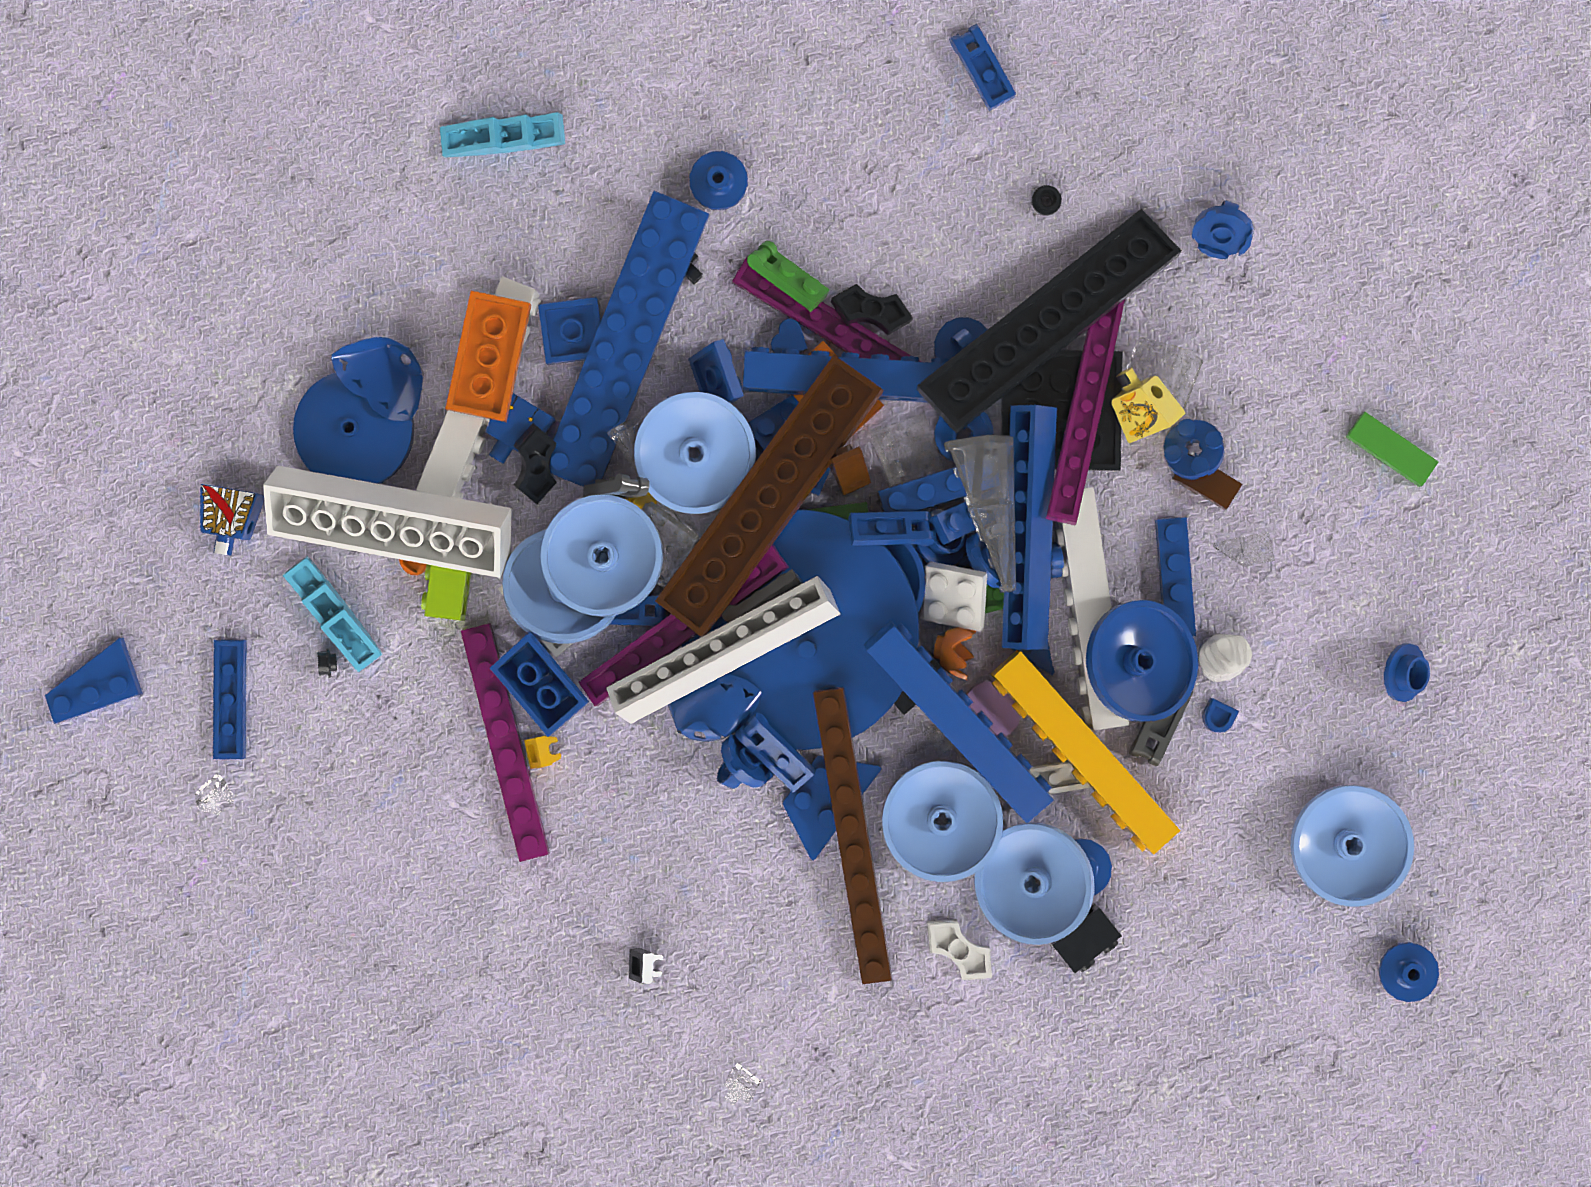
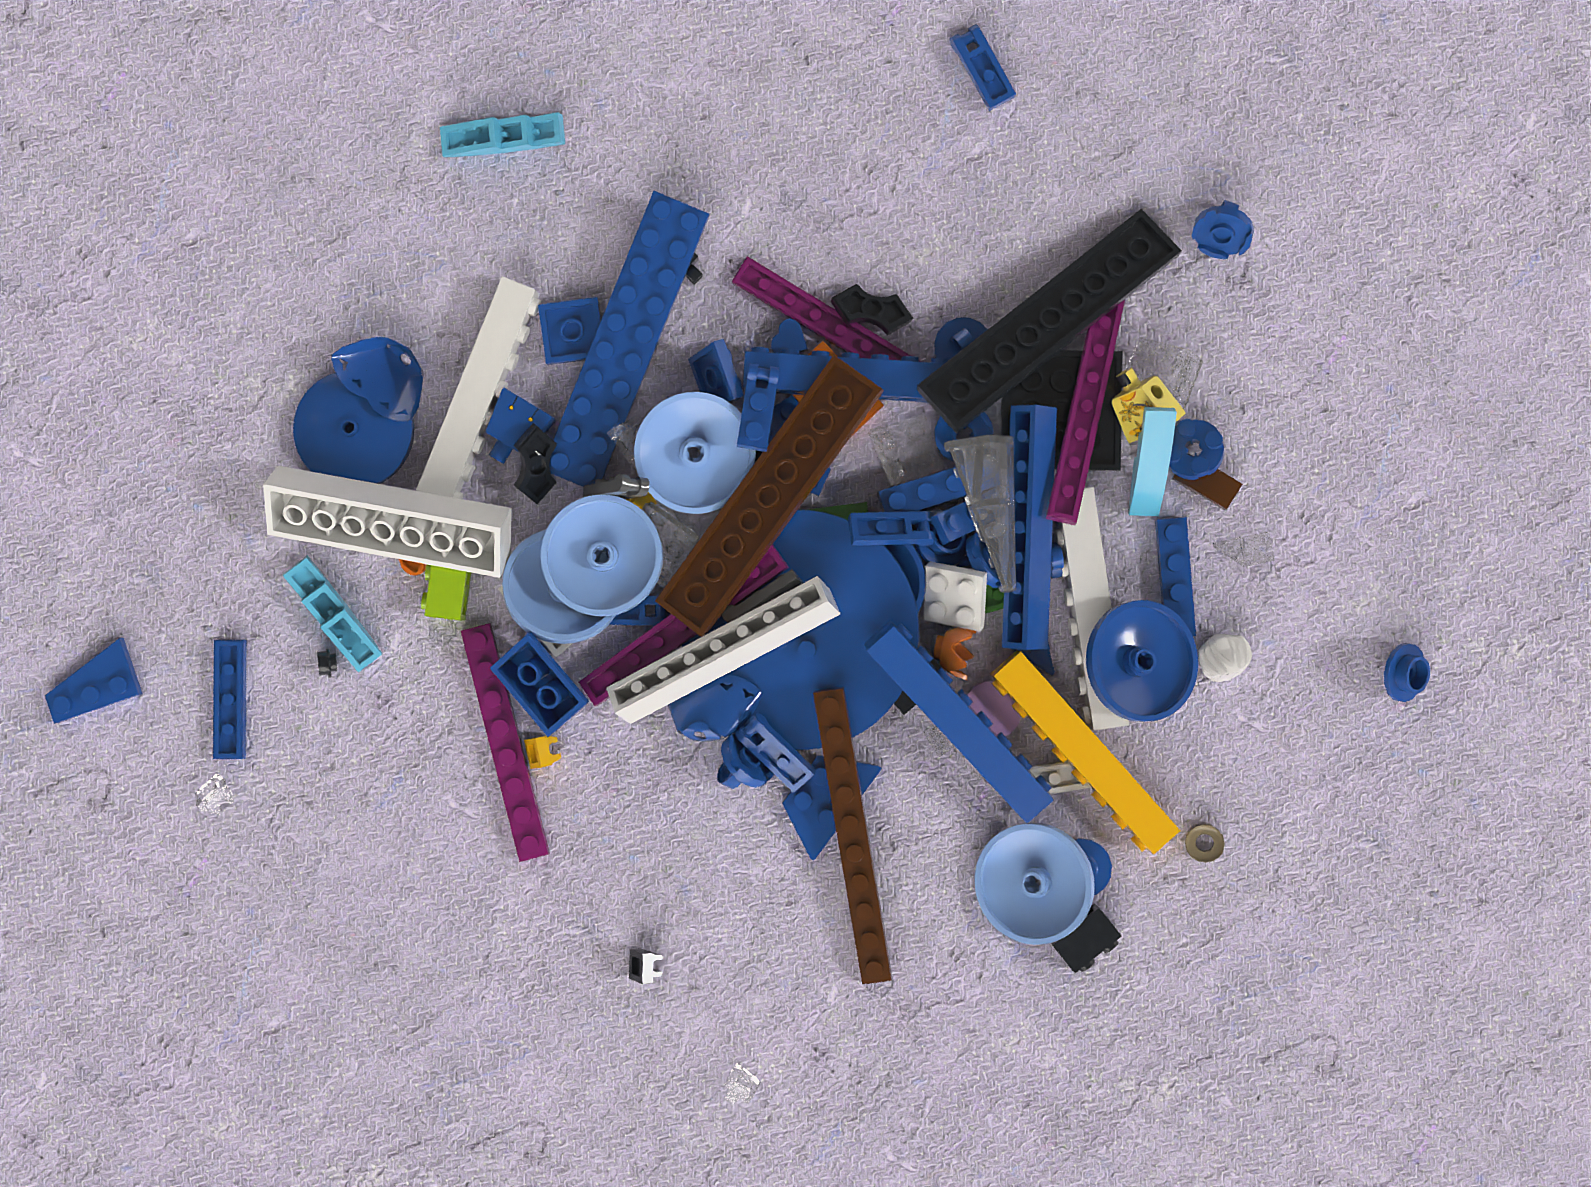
(228, 515): torso -> none
(488, 356): orange plate -> none
(723, 194): blue piece -> none
(757, 408): none -> blue plate
(787, 276): bright green plate -> none
(849, 469): reddish brown slope -> none
(950, 849): light blue dish -> none
(971, 959): white tile -> none
(1050, 192): black plate -> none
(1152, 461): none -> medium azure slope
(1159, 730): dark grey plate -> none
(1204, 855): none -> dark tan piece
(1218, 716): blue tile -> none
(1378, 850): light blue dish -> none
(1392, 449): bright green tile -> none
(1395, 968): blue piece -> none

